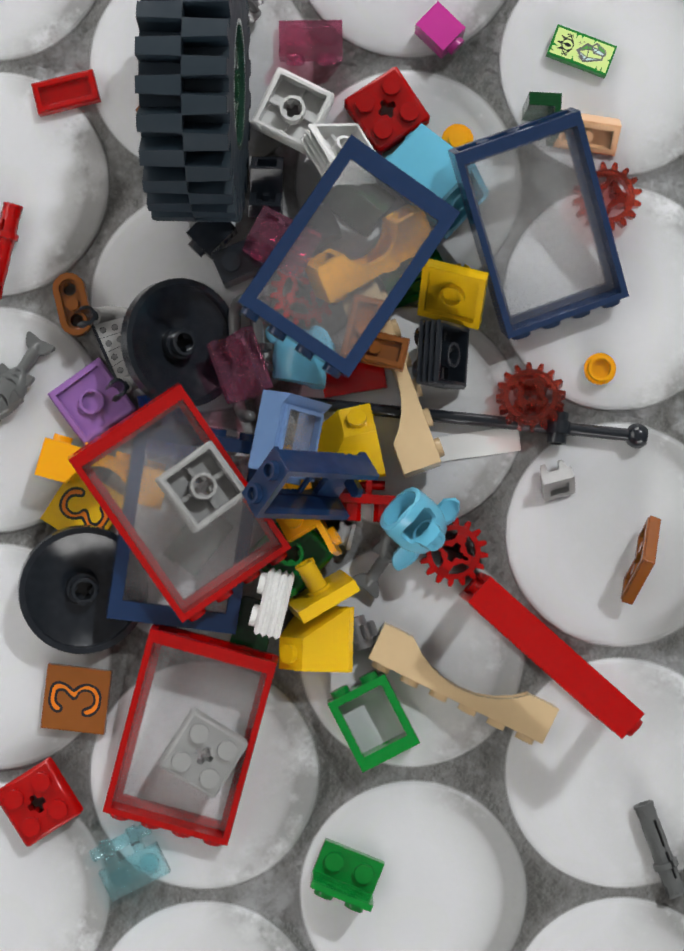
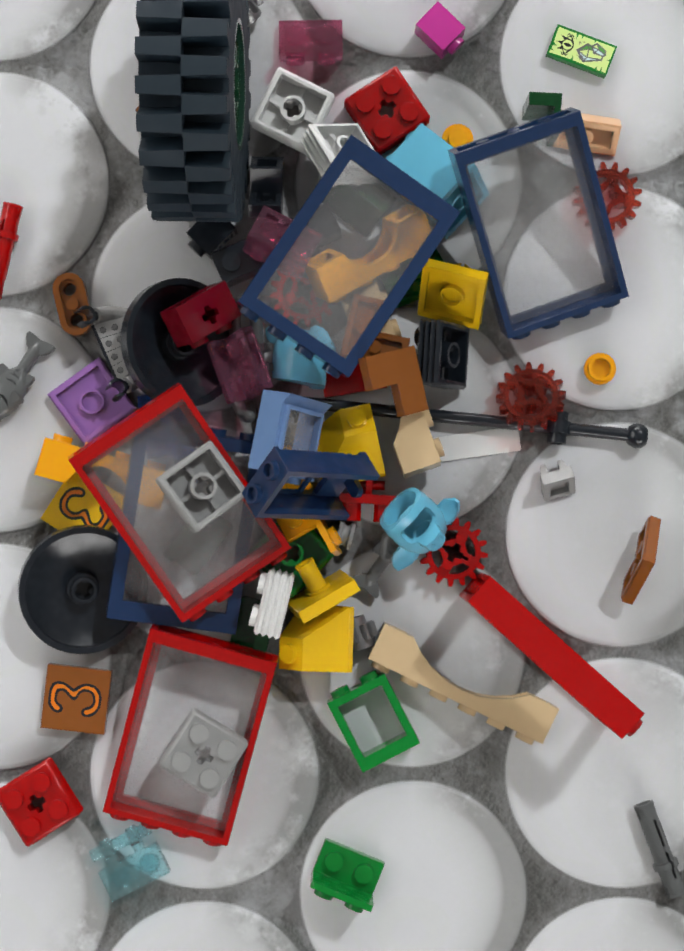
(66, 92): red tile -> none
(185, 317): none -> dark red brick
(402, 373): none -> dark orange tile

